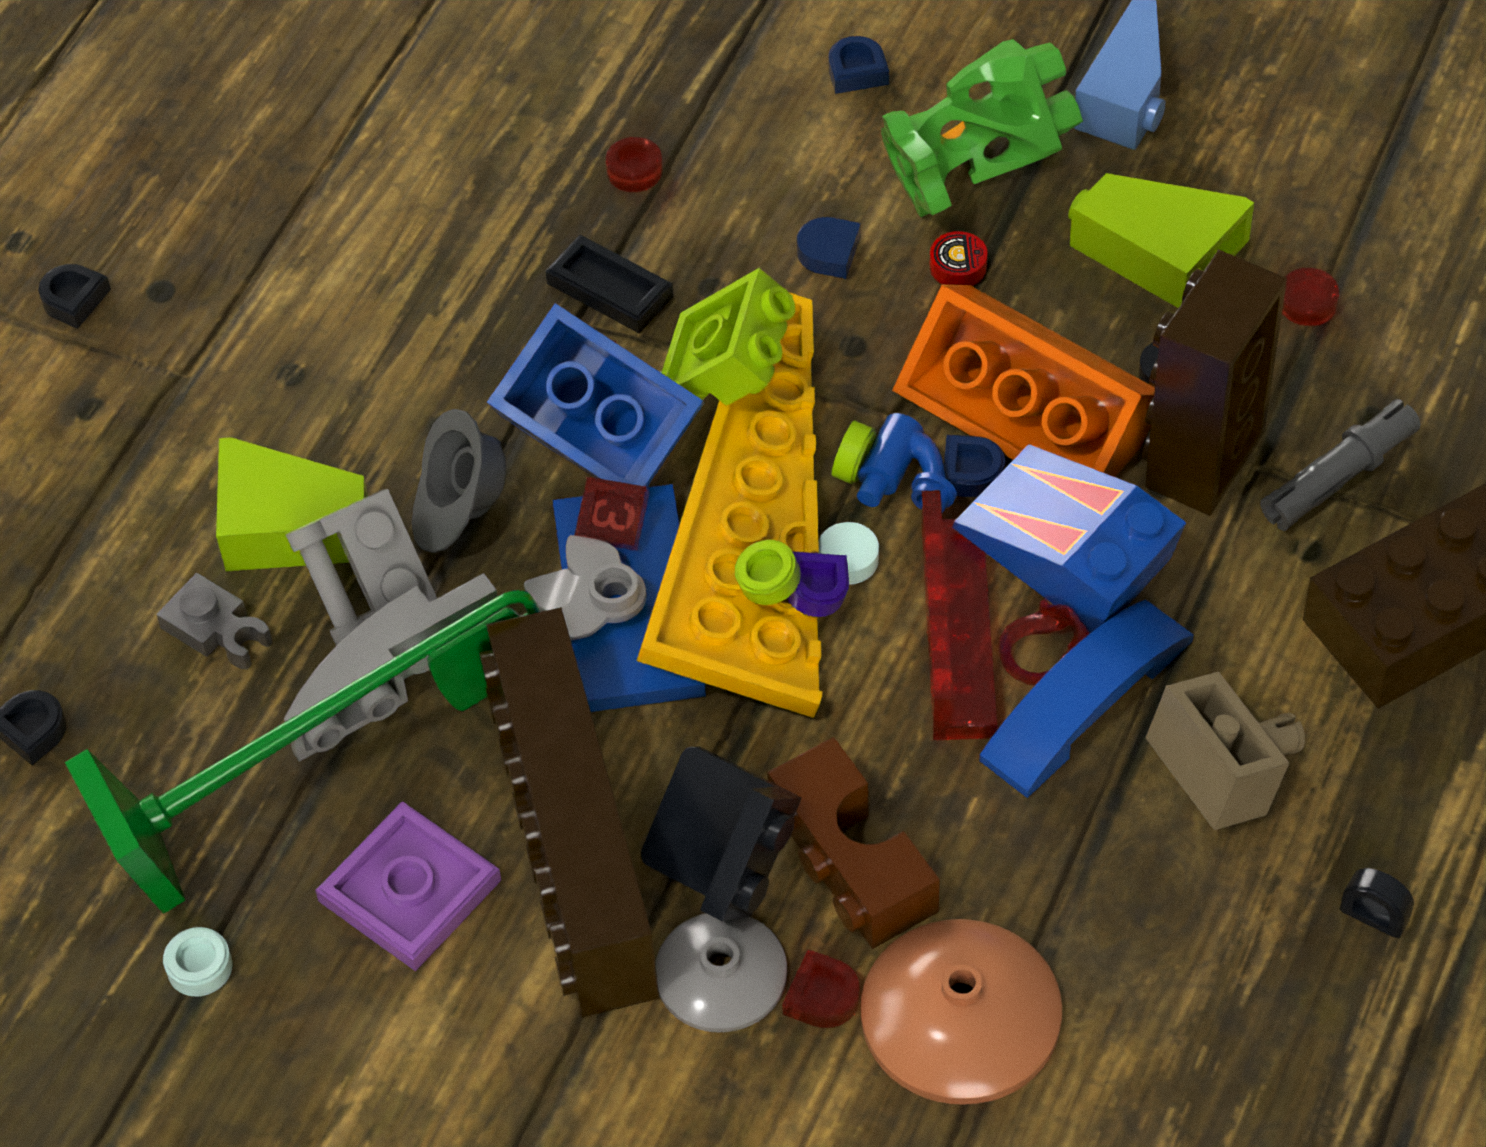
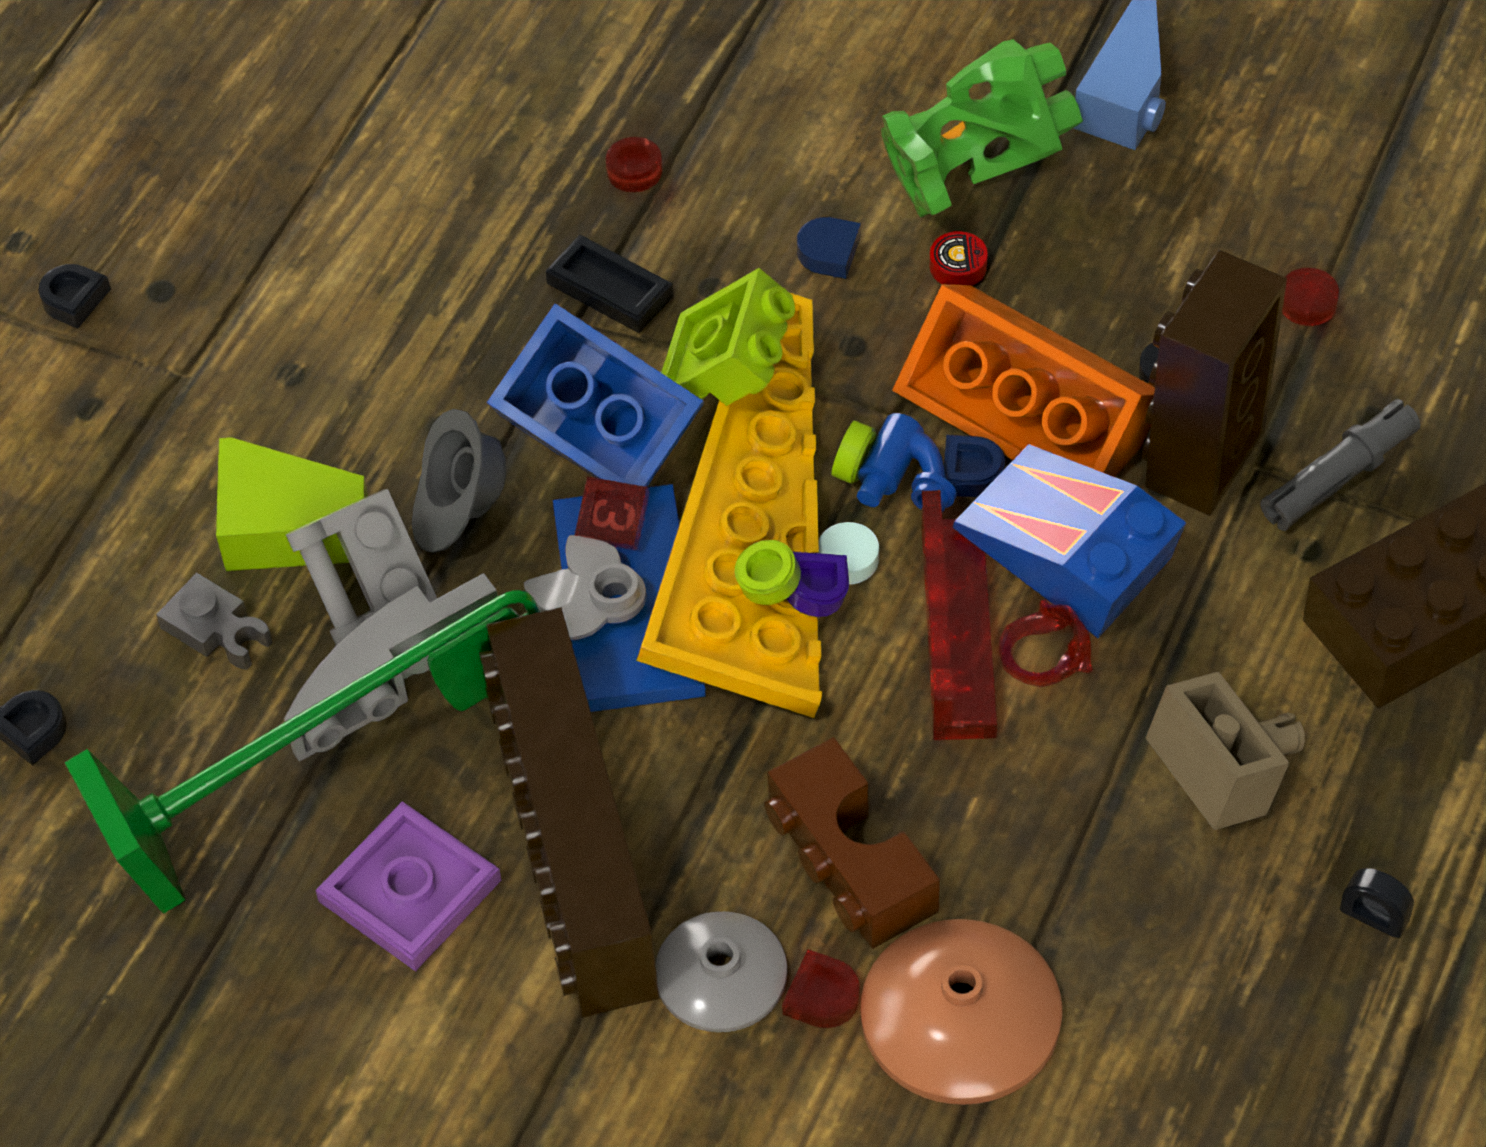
(197, 961): light aqua tile -> none
(720, 832): black bracket -> none
(857, 64): dark blue tile -> none
(1078, 691): blue slope -> none
(1157, 230): lime slope -> none

